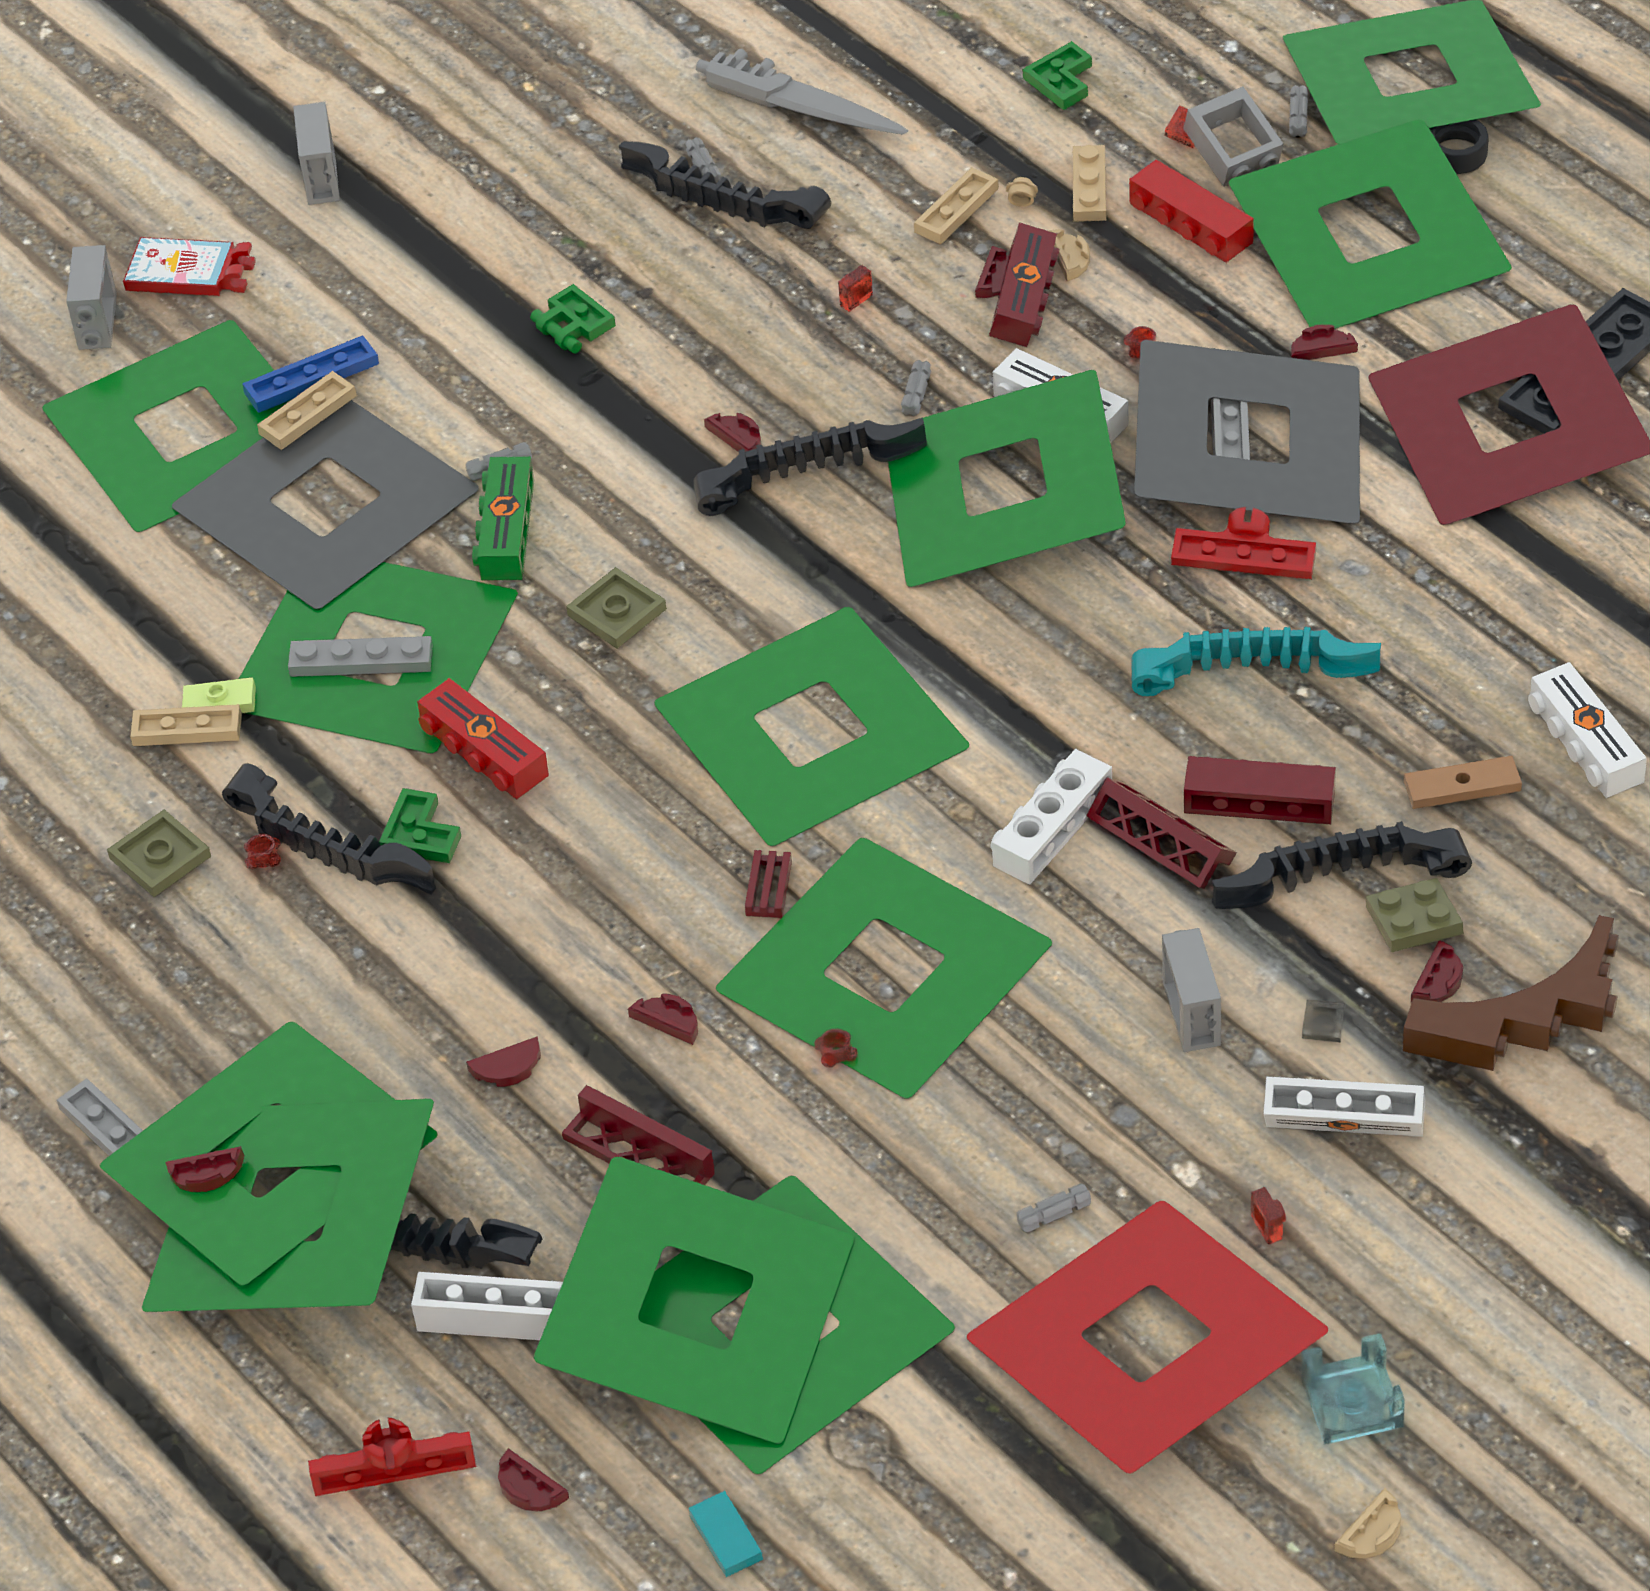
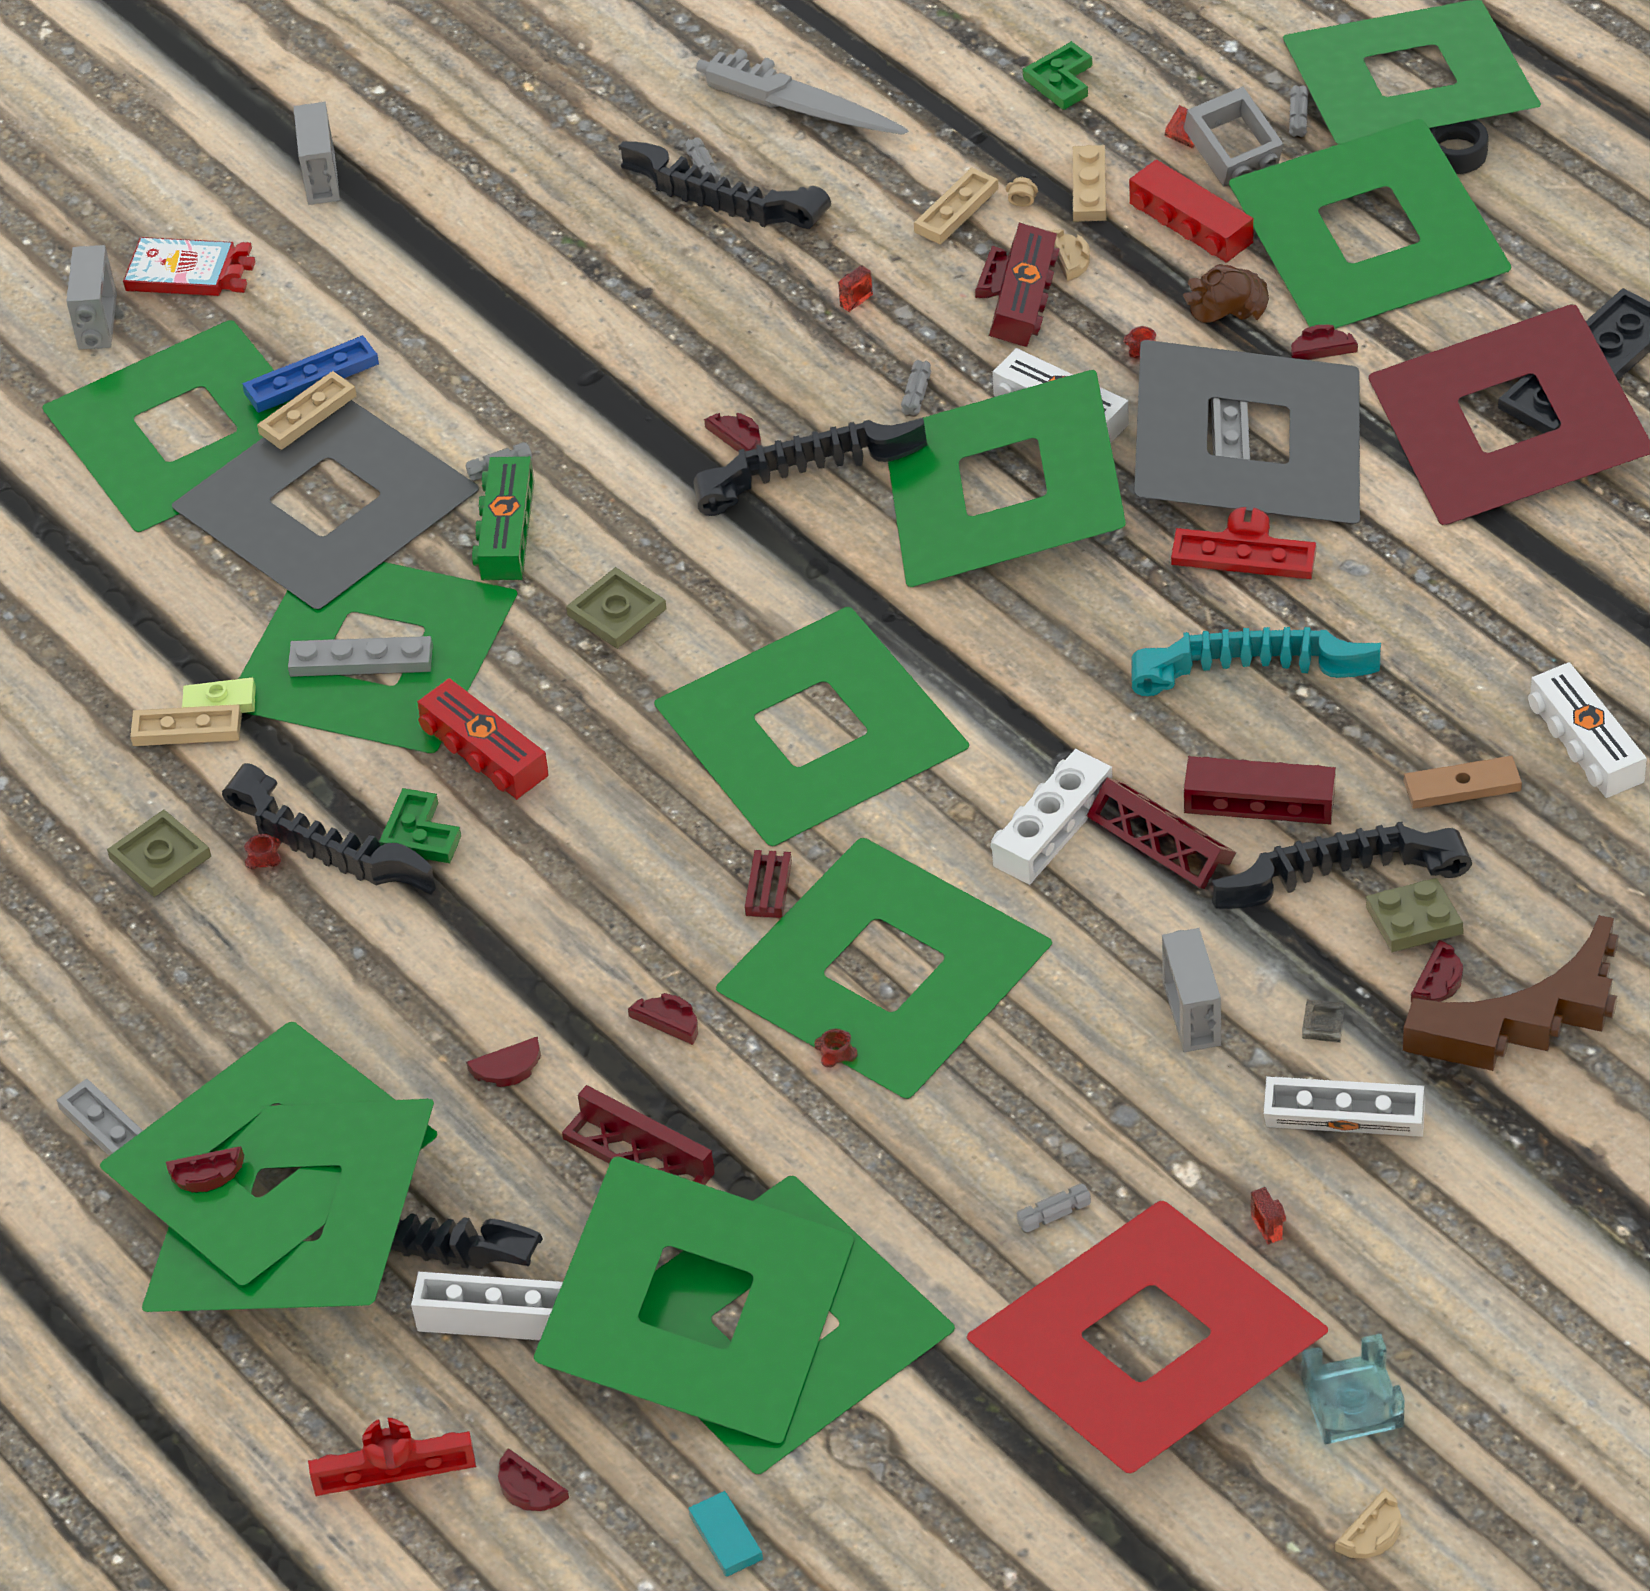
(580, 312): green plate -> none
(1226, 292): none -> reddish brown helmet

